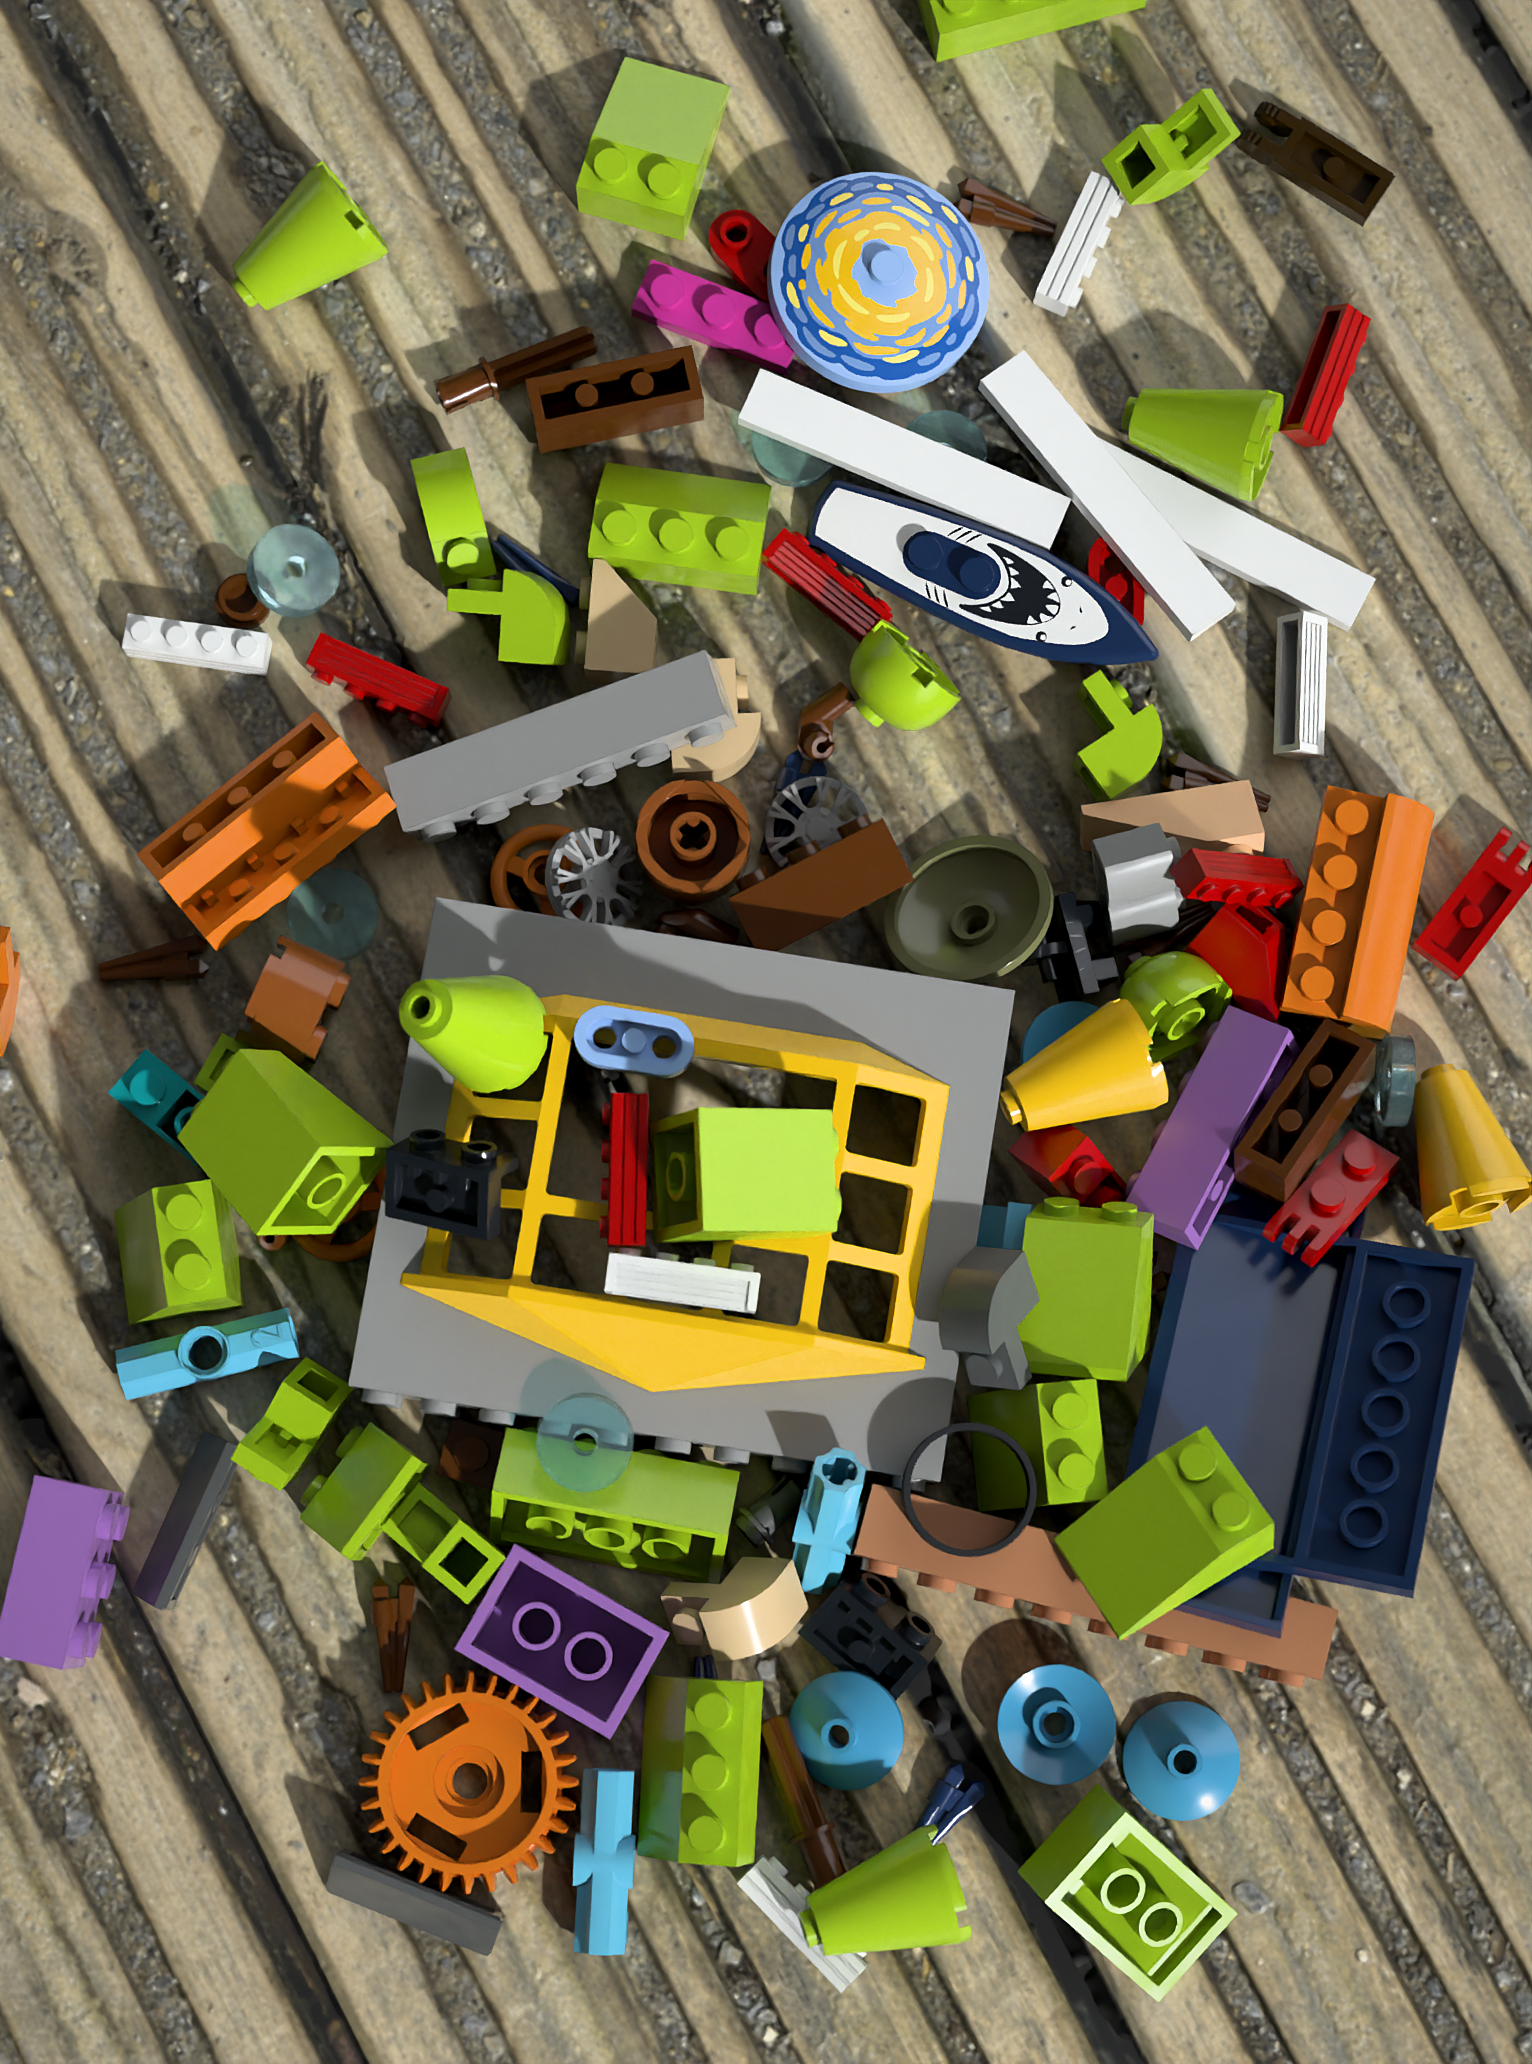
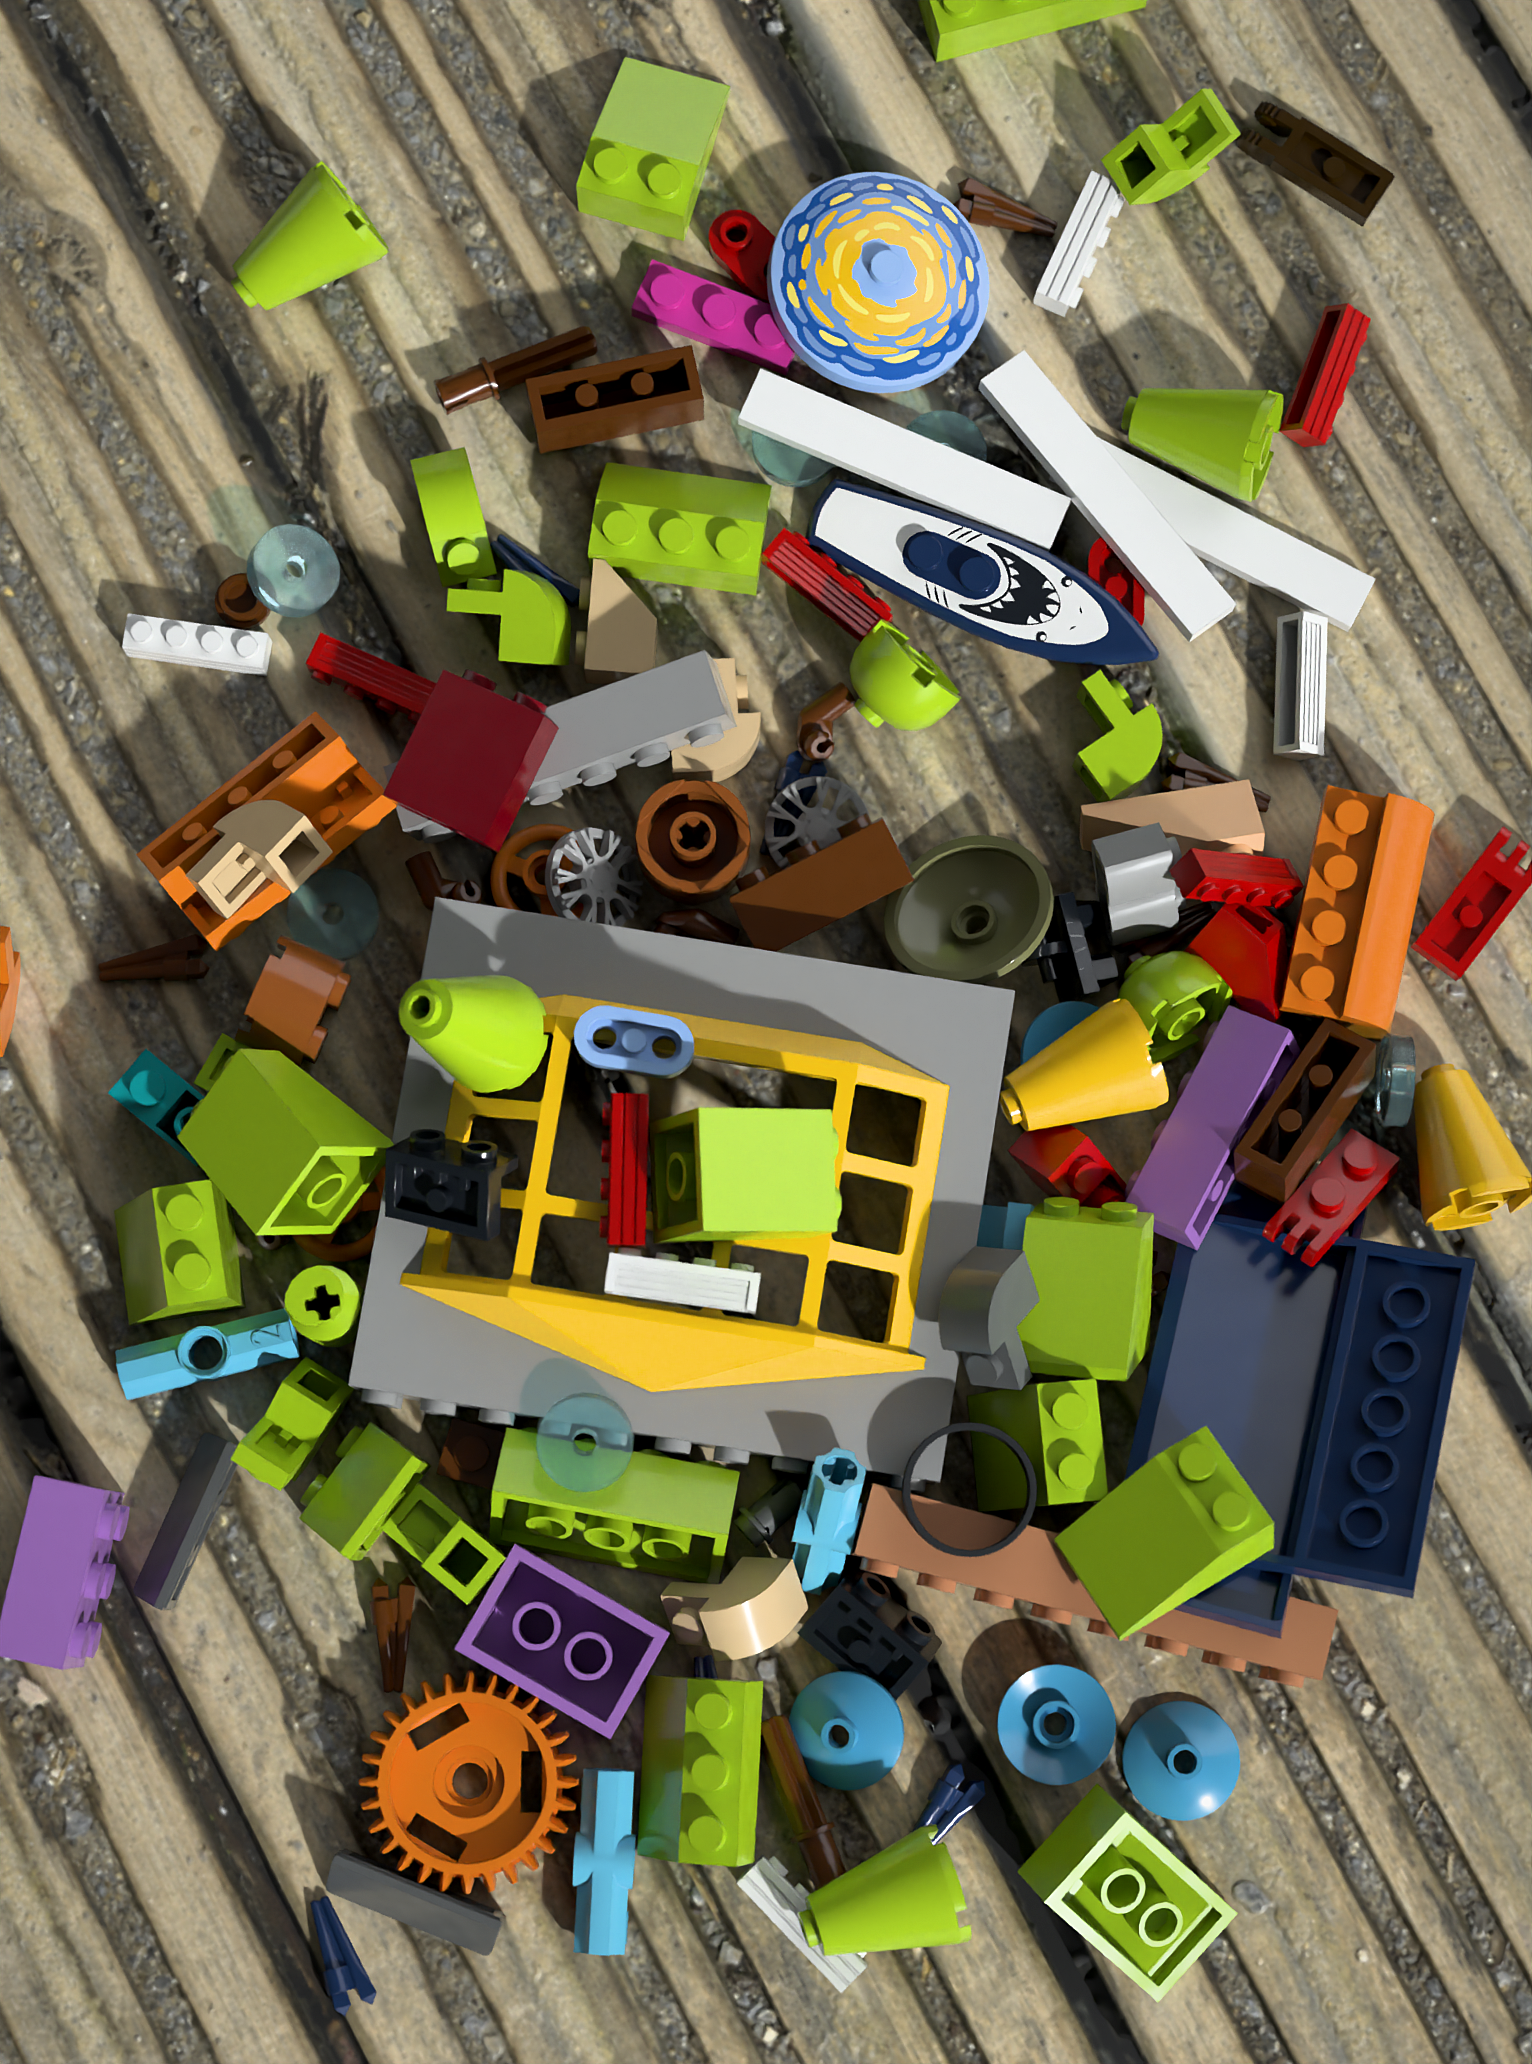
(257, 844): none -> tan brick
(310, 1291): none -> lime piece
(340, 1959): none -> dark blue piece
(431, 884): none -> reddish brown arm
(472, 758): none -> dark red brick

